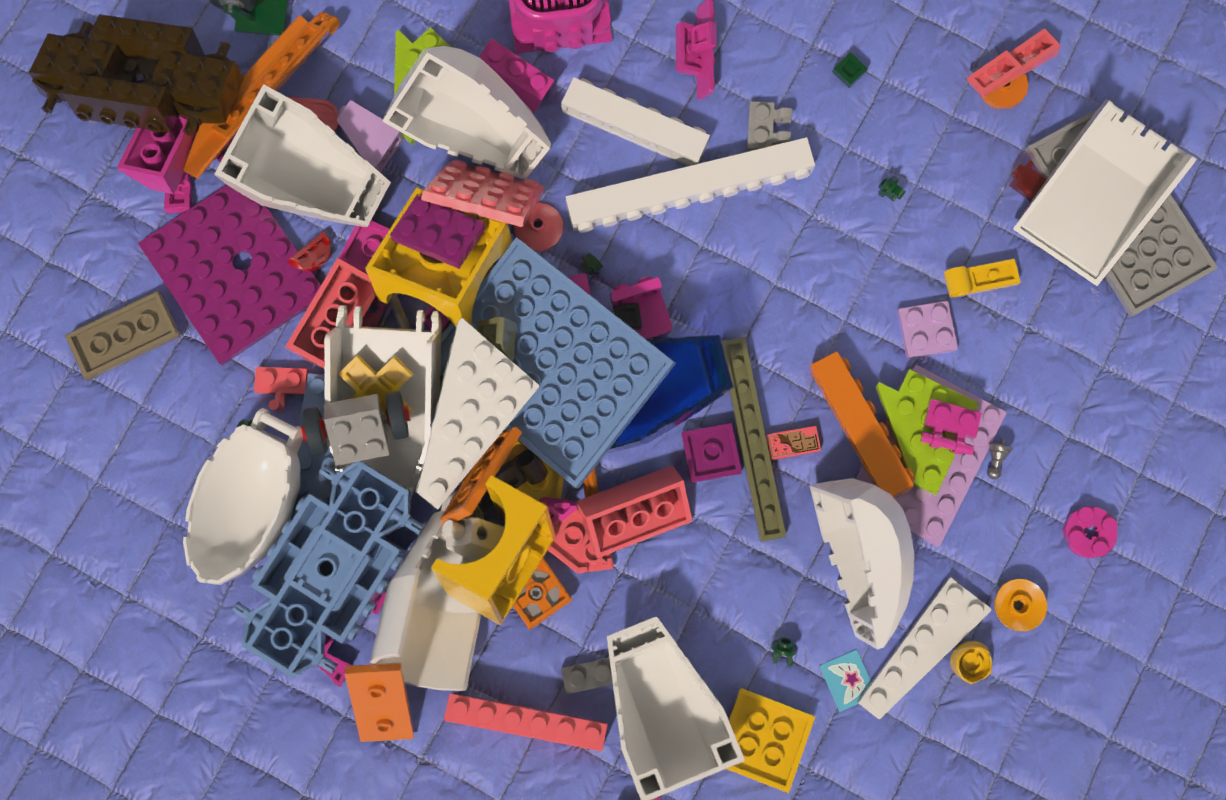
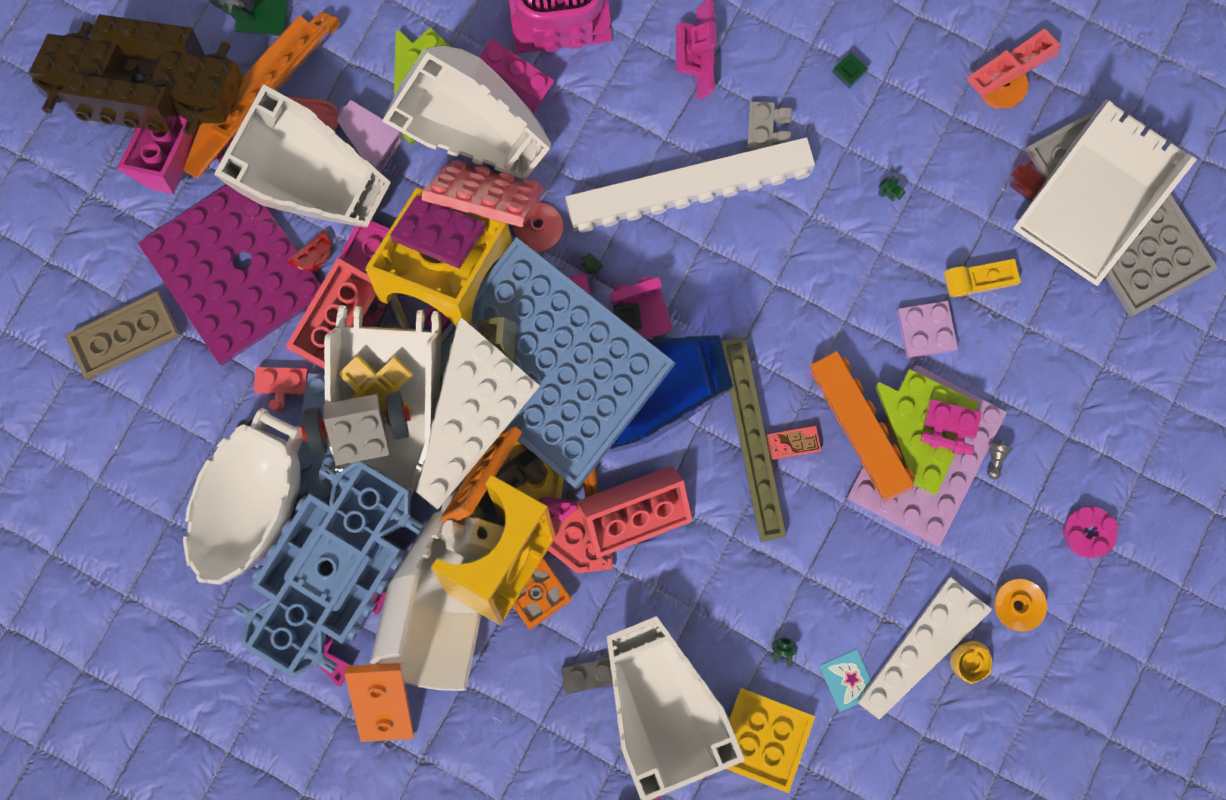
(182, 198): dark pink slope -> none
(525, 721): coral brick -> none
(635, 122): white brick -> none
(711, 453): magenta plate -> none
(871, 552): white windscreen -> none

